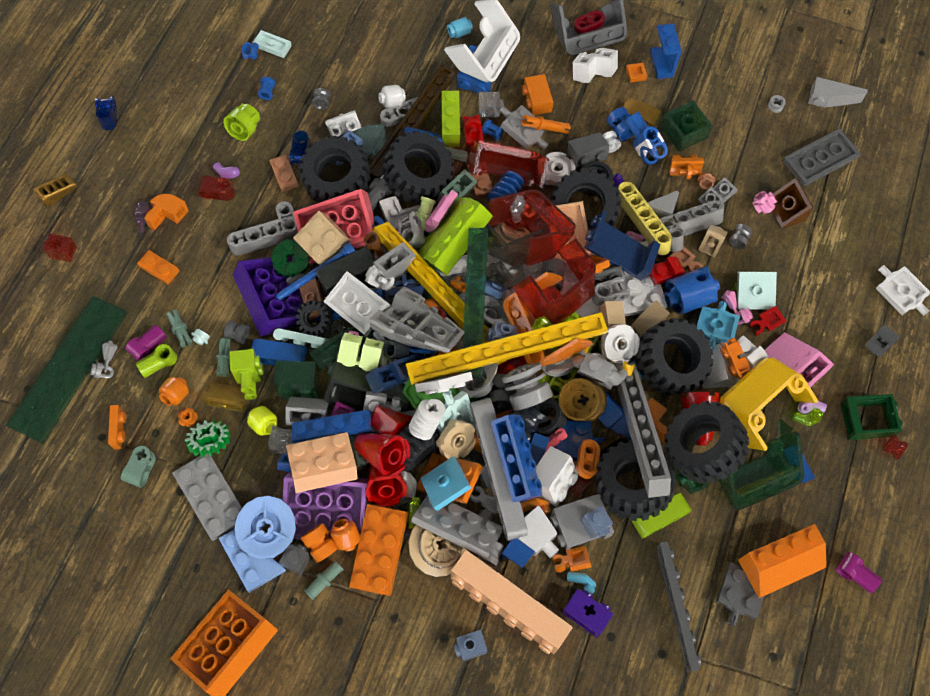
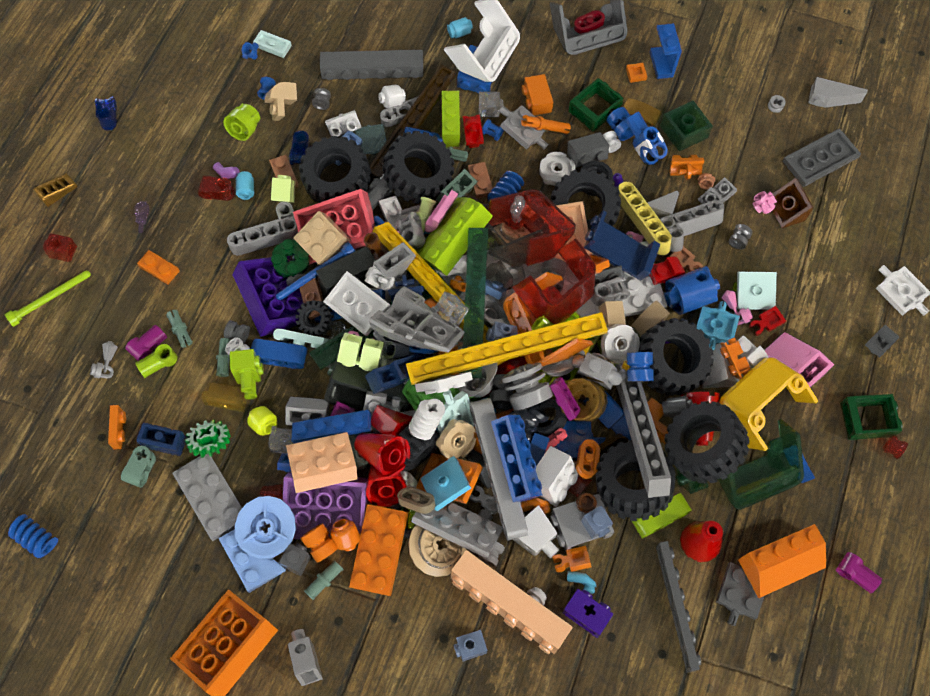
(16, 316): none -> lime piece
(31, 536): none -> blue piece
(66, 370): clear green plate -> none
(161, 439): none -> dark blue brick
(165, 207): orange brick -> none
(173, 391): orange head -> none
(190, 421): orange plate -> none
(200, 337): light aqua plate -> none
(235, 345): none -> white wheel
(244, 185): none -> medium azure brick
(273, 491): none -> clear red slope
(279, 95): none -> tan brick
(283, 189): none -> yellowish green piece
(296, 379): clear green brick -> none
(304, 658): none -> light grey torso
(371, 64): none -> dark grey brick
(416, 500): none -> dark tan plate
(451, 308): none -> clear brick
(499, 158): clear red windscreen -> none
(517, 553): blue panel -> none
(537, 594): none -> white plate
(565, 398): none -> magenta plate
(584, 114): none -> dark green window
(586, 503): none -> reddish brown plate
(602, 62): white brick -> none
(640, 366): none -> blue wheel
(674, 406): none -> dark grey brick
(702, 540): none -> red cone
(713, 240): tan slope -> none
(807, 407): lavender arm -> none
(809, 419): clear neon green arm -> none

